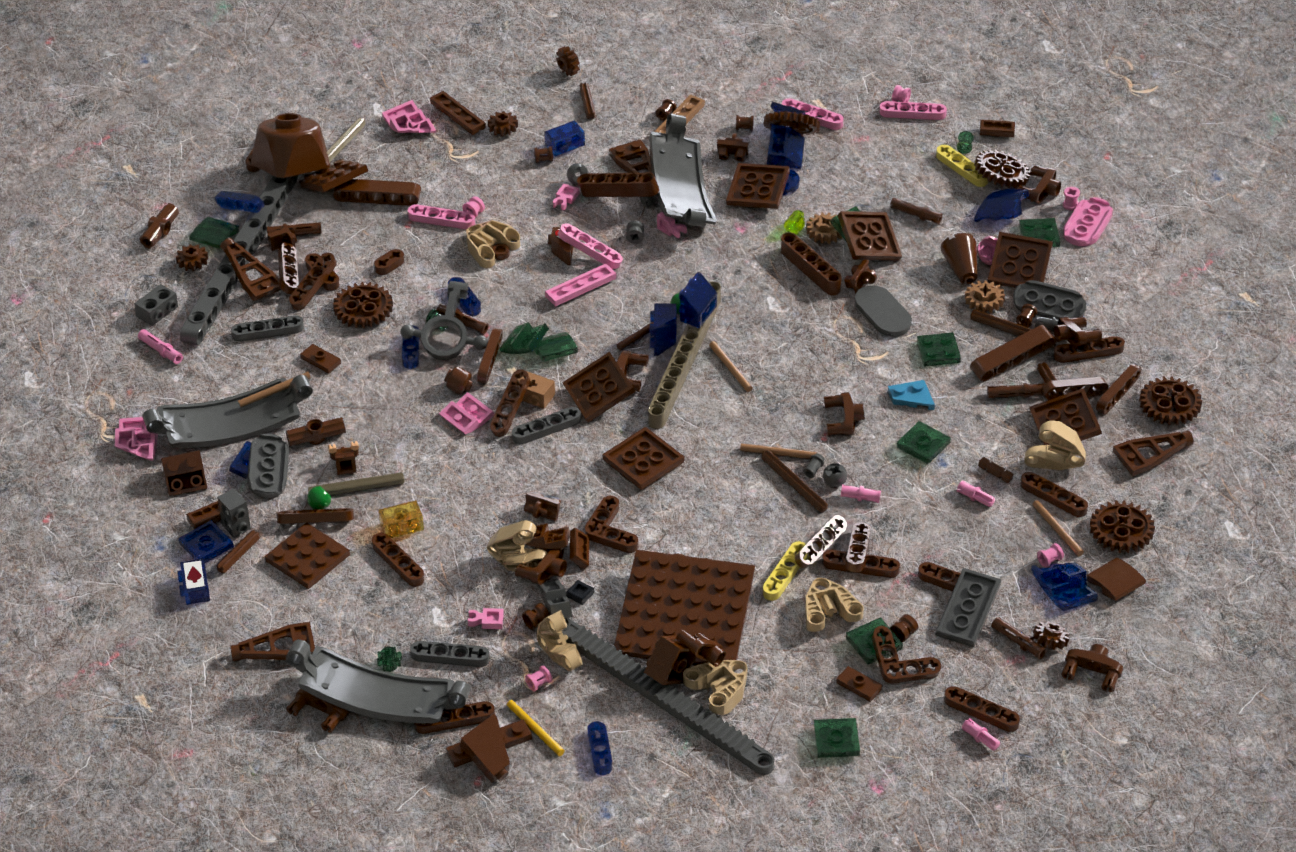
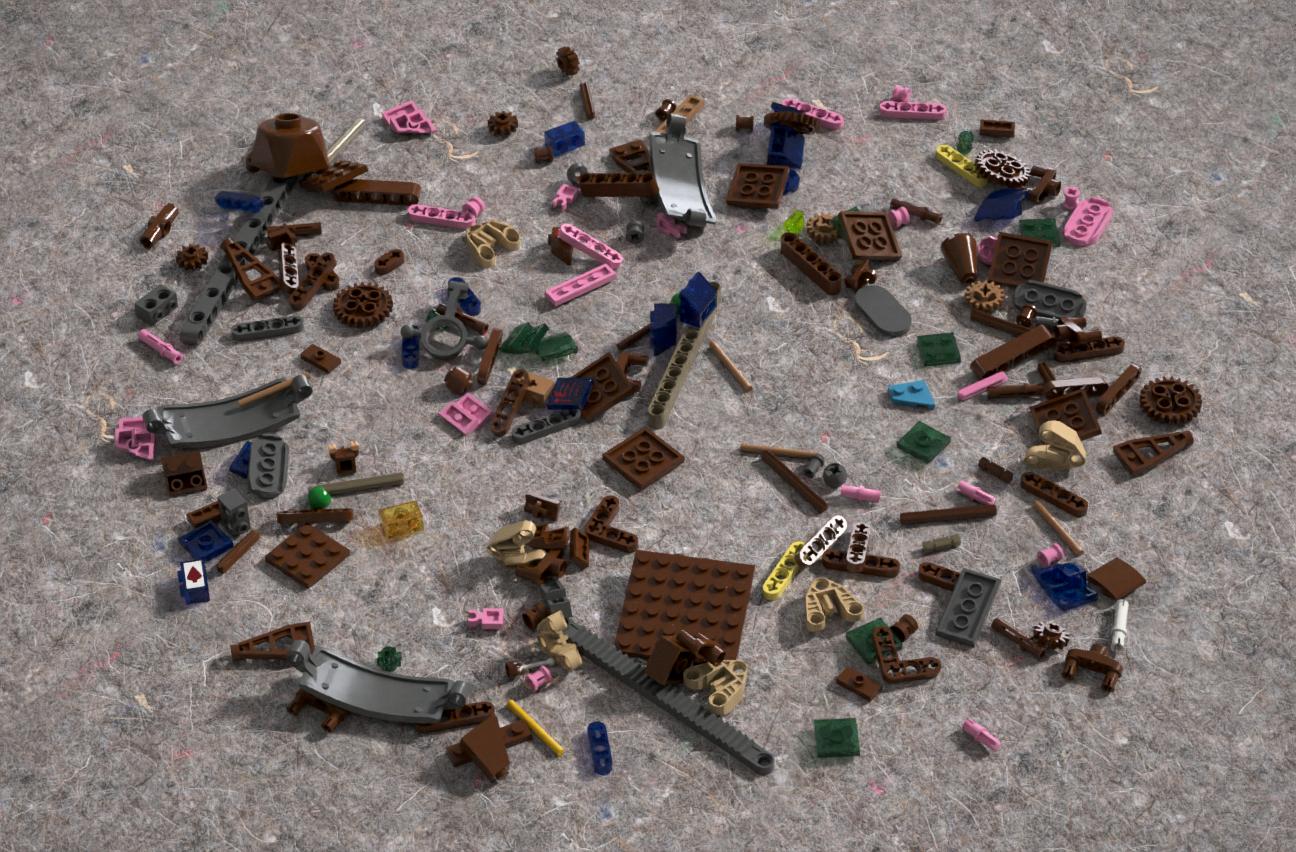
(213, 232): clear green slope -> none
(315, 431): reddish brown piece -> none
(396, 560): reddish brown beam -> none
(450, 651): dark grey beam -> none
(457, 113): reddish brown plate -> none
(501, 251): reddish brown tile -> none
(514, 669): none -> hinge
(570, 393): none -> clear blue tile
(580, 592): black tile -> none
(732, 146): reddish brown hips -> none
(852, 411): reddish brown connector -> none
(899, 217): none -> bright pink wheel
(941, 543): none -> dark tan axle
(948, 514): none -> reddish brown axle
(980, 711): reddish brown beam -> none
(981, 385): none -> bright pink axle
(1119, 630): none -> white pin
(1122, 526): reddish brown gear -> none

